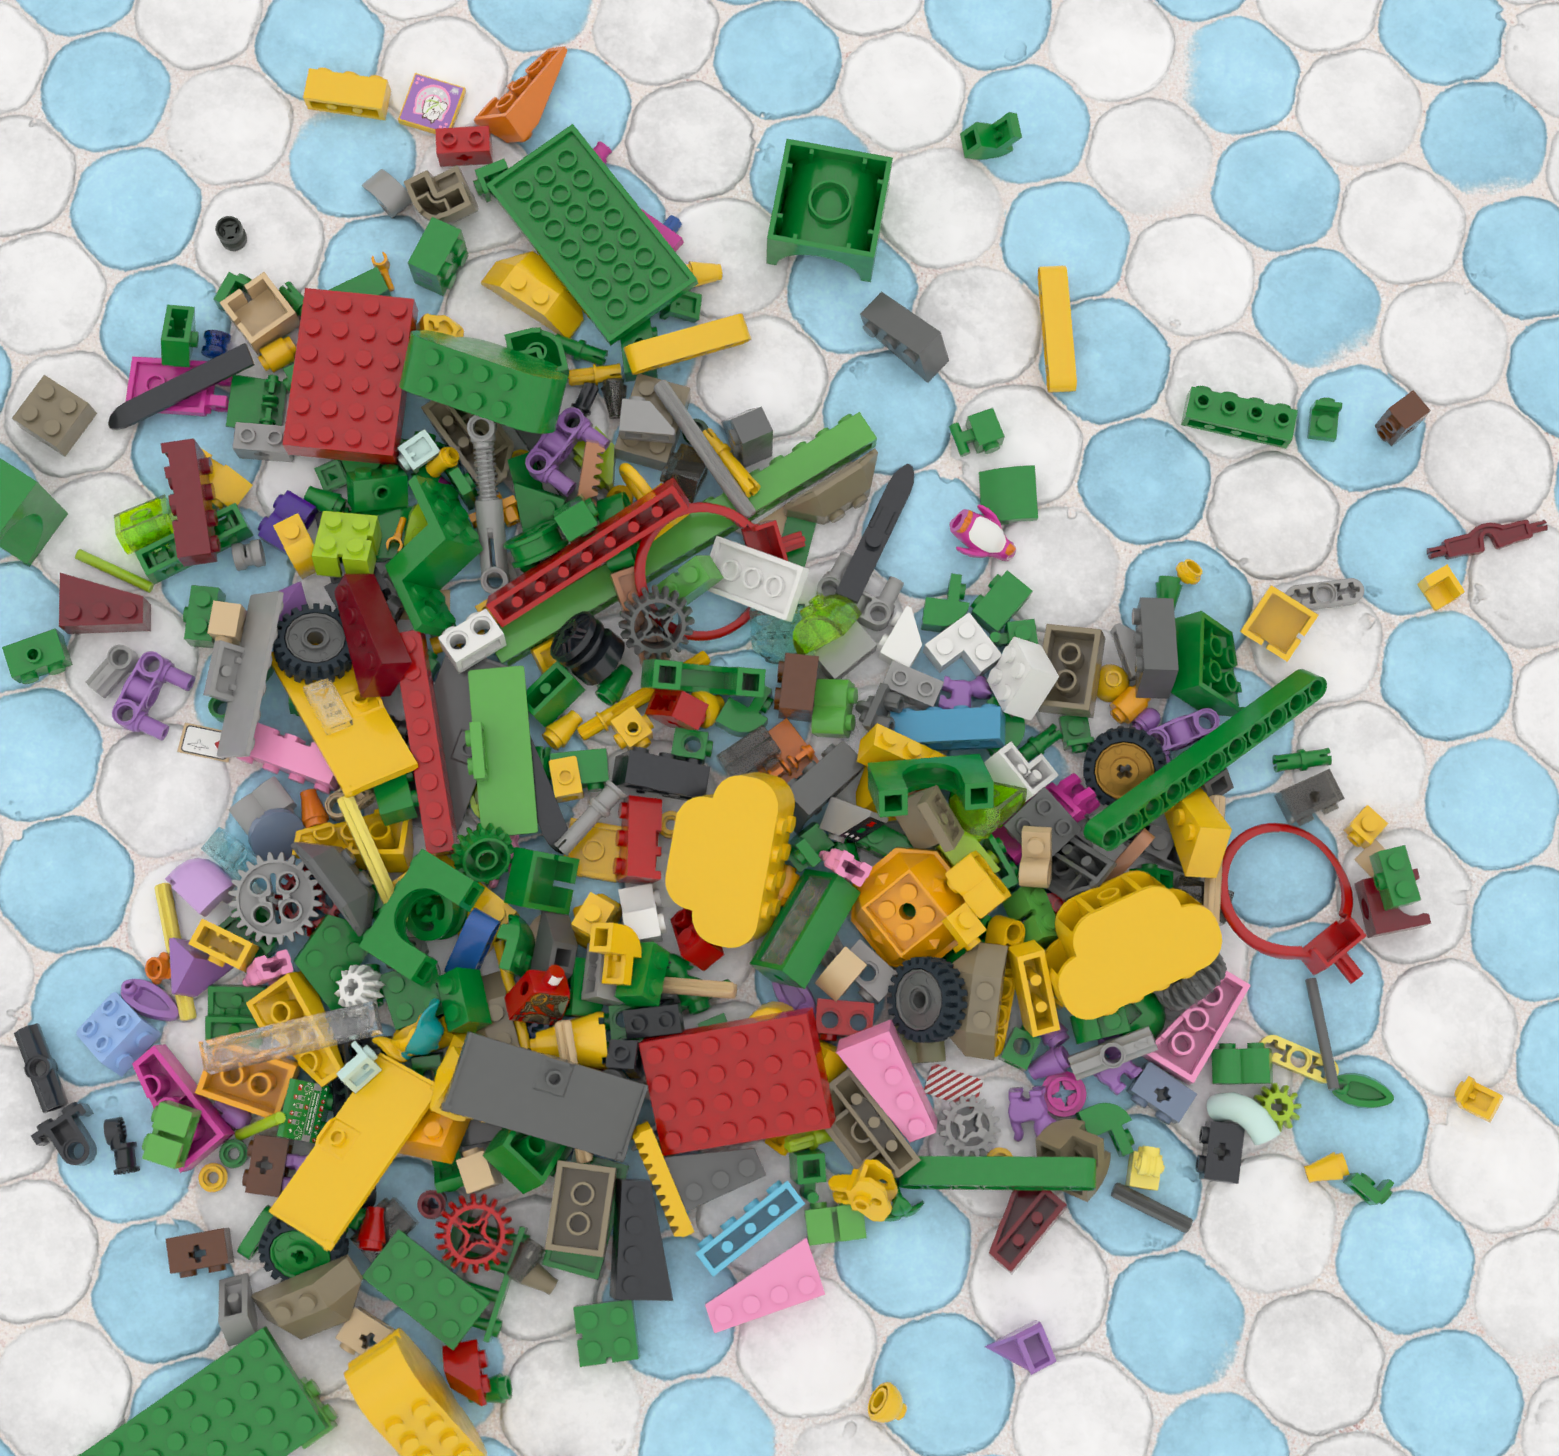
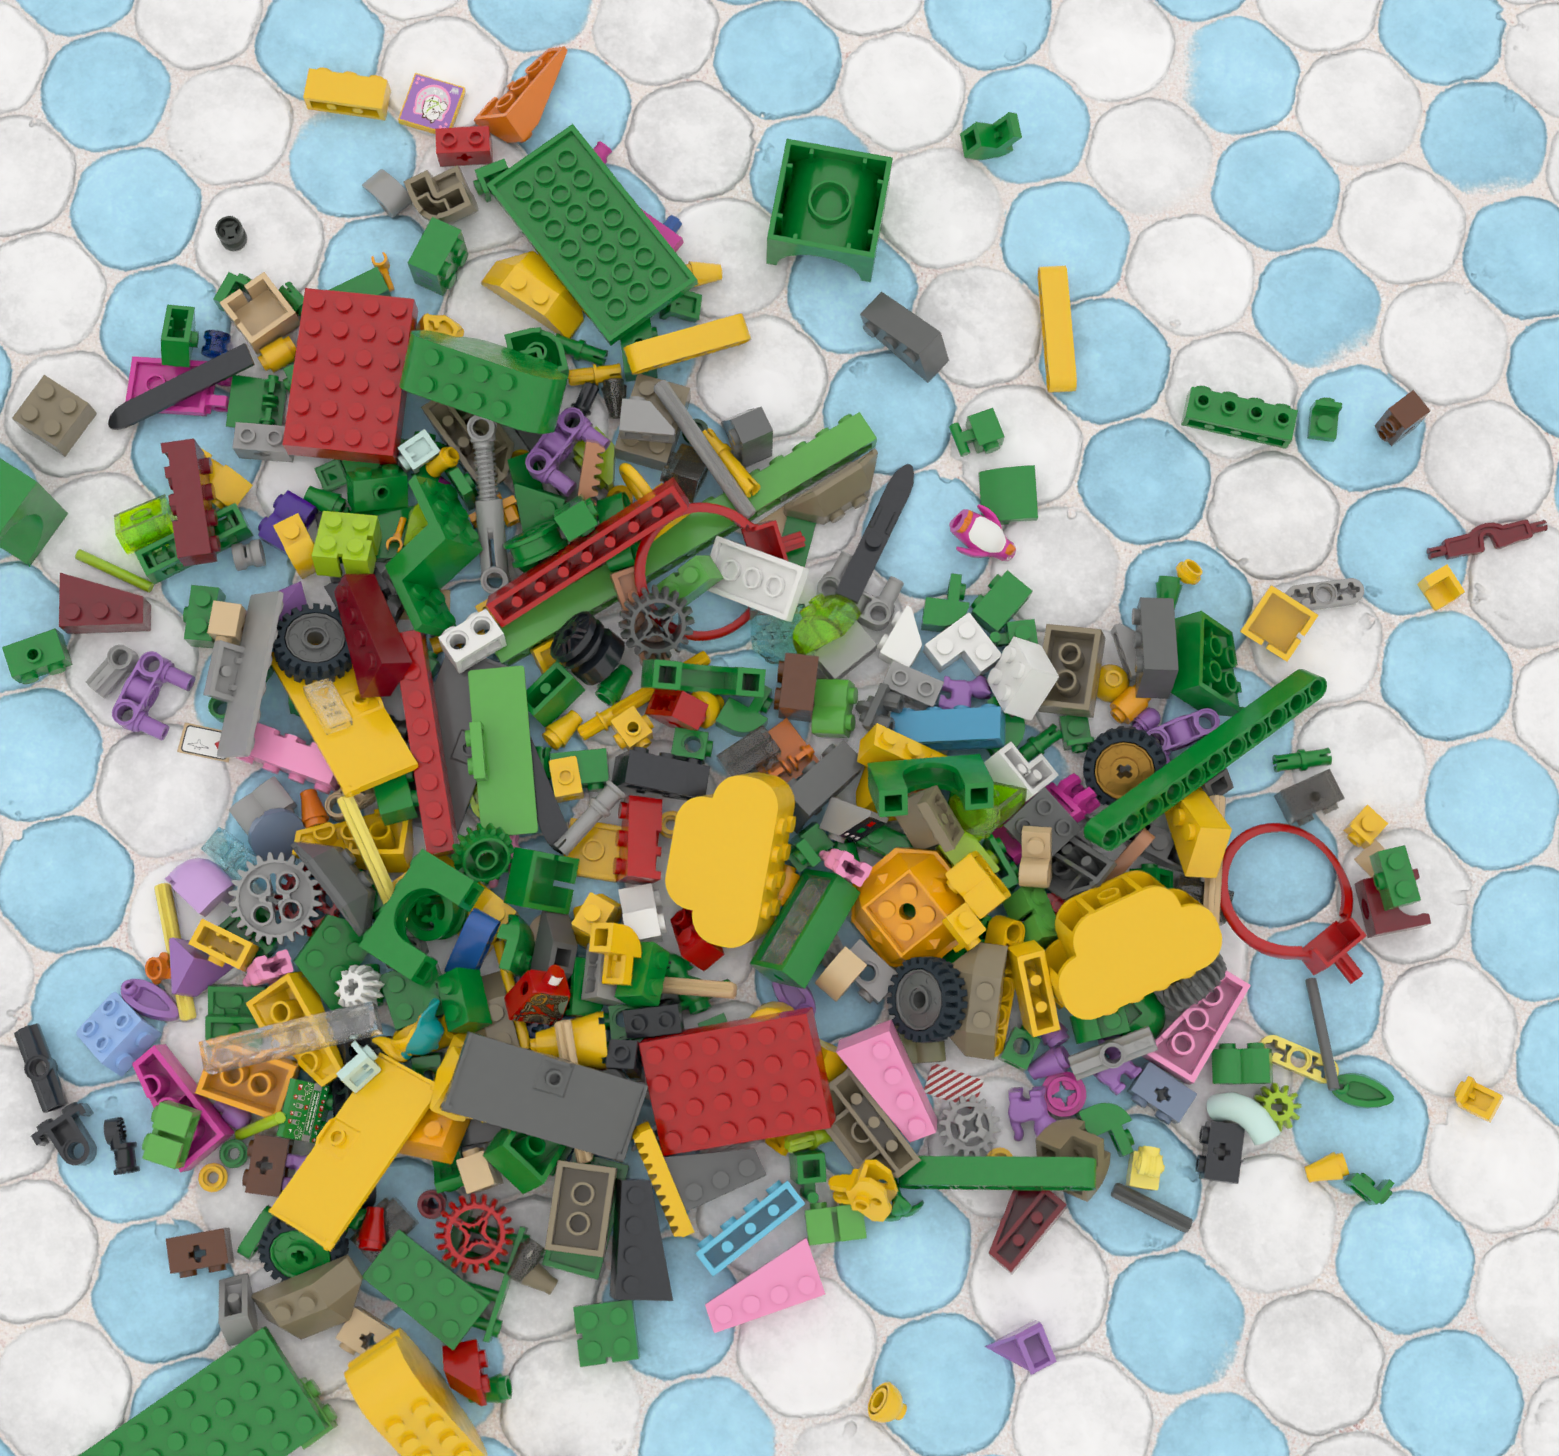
(844, 1012): red brick -> none

